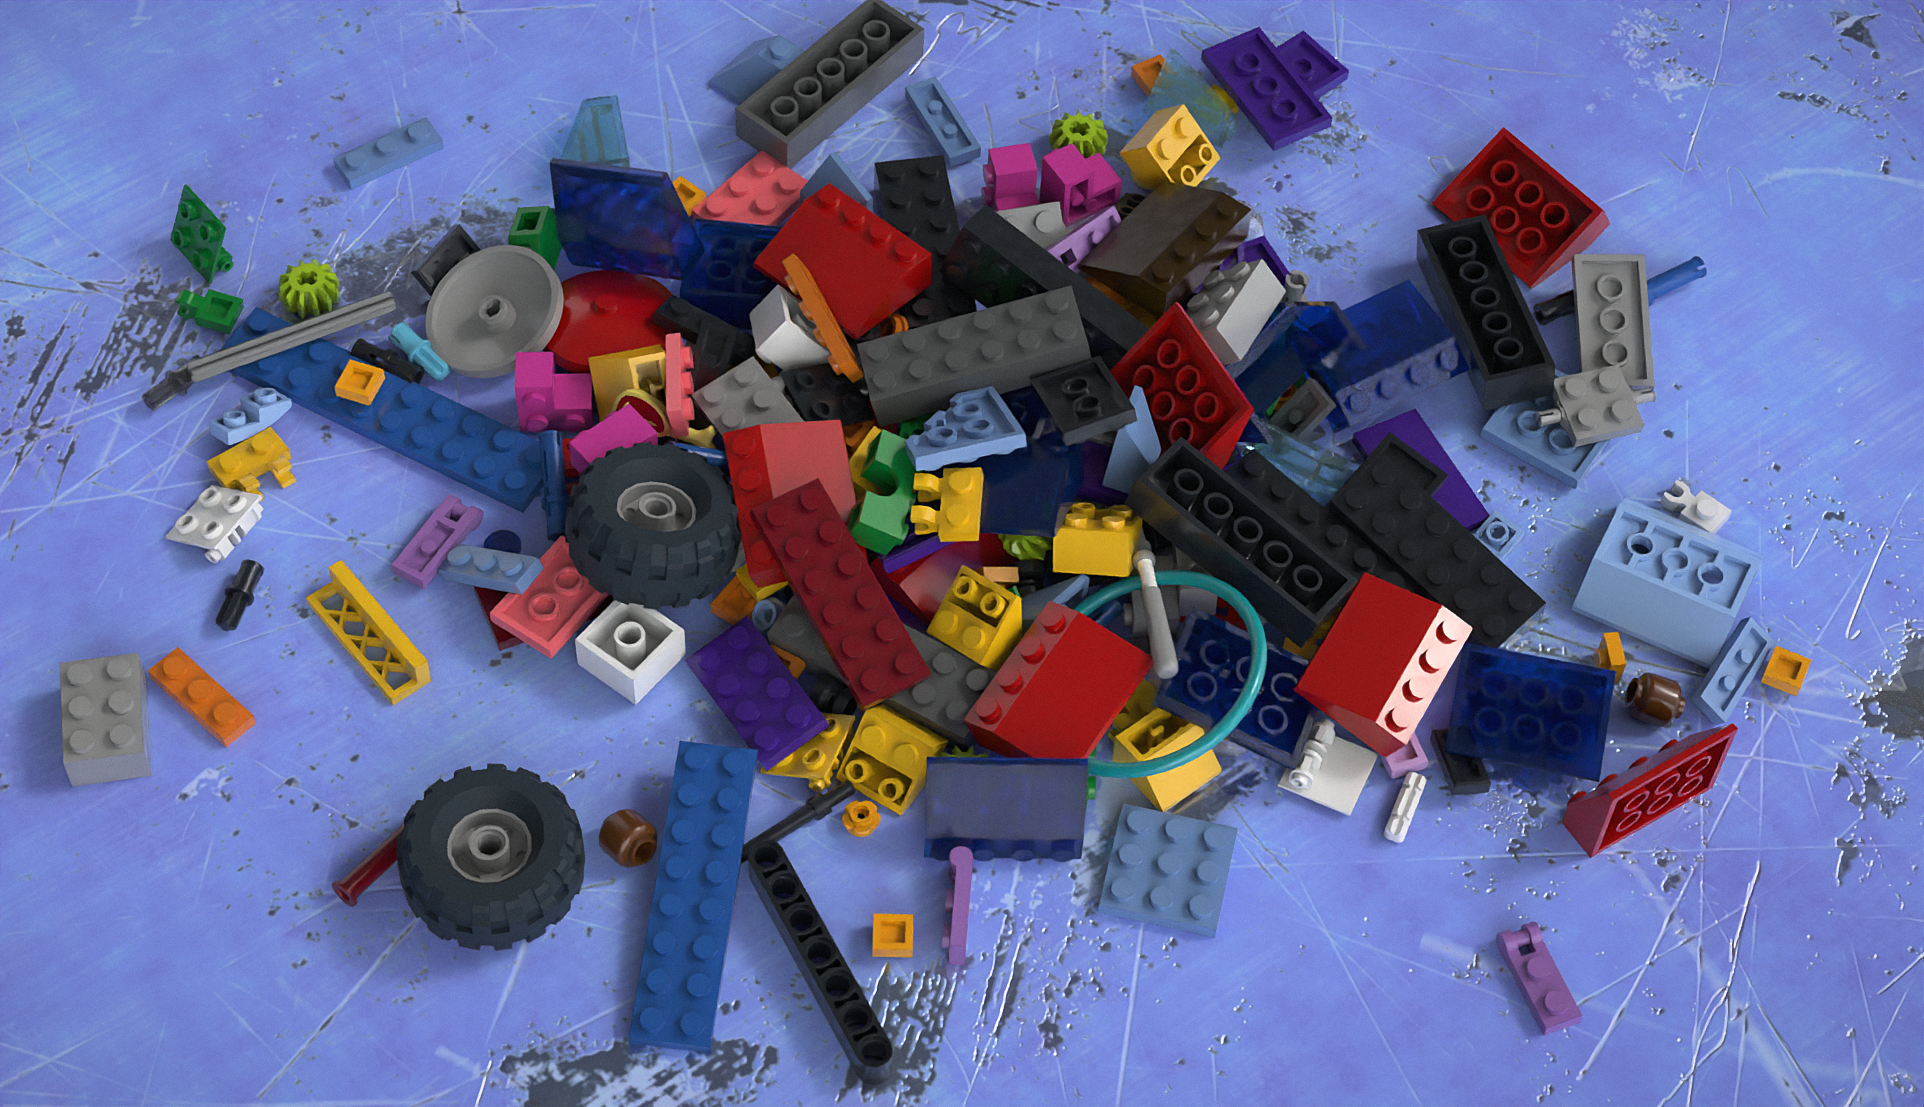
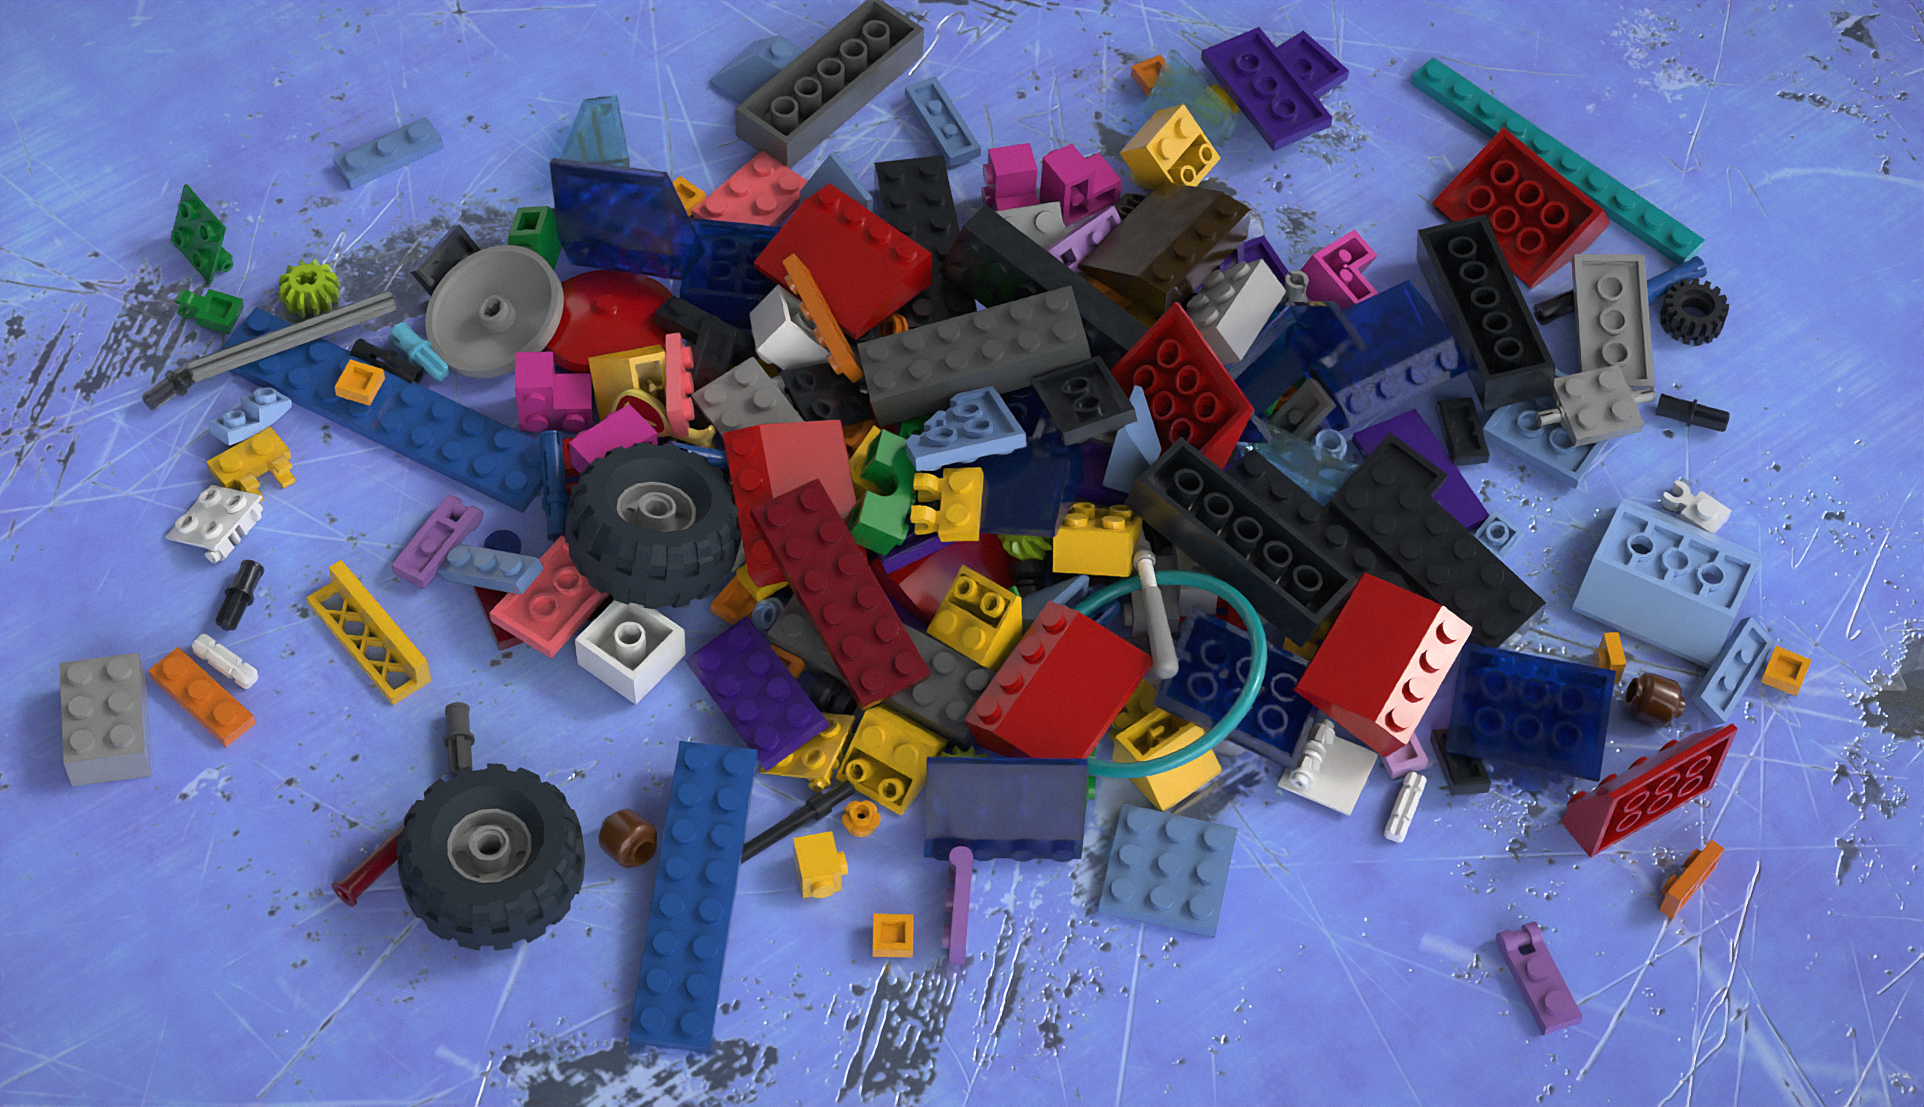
(225, 661): none -> white axle
(458, 736): none -> dark grey axle
(819, 865): none -> yellow brick
(824, 976): black beam -> none
(1000, 575): light orange plate -> none
(1082, 132): lime gear -> none
(1331, 439): none -> light blue plate
(1338, 271): none -> dark pink brick
(1462, 431): none -> black plate
(1616, 199): none -> teal plate
(1692, 413): none -> black axle
(1698, 868): none -> orange plate
(1699, 297): none -> black tyre

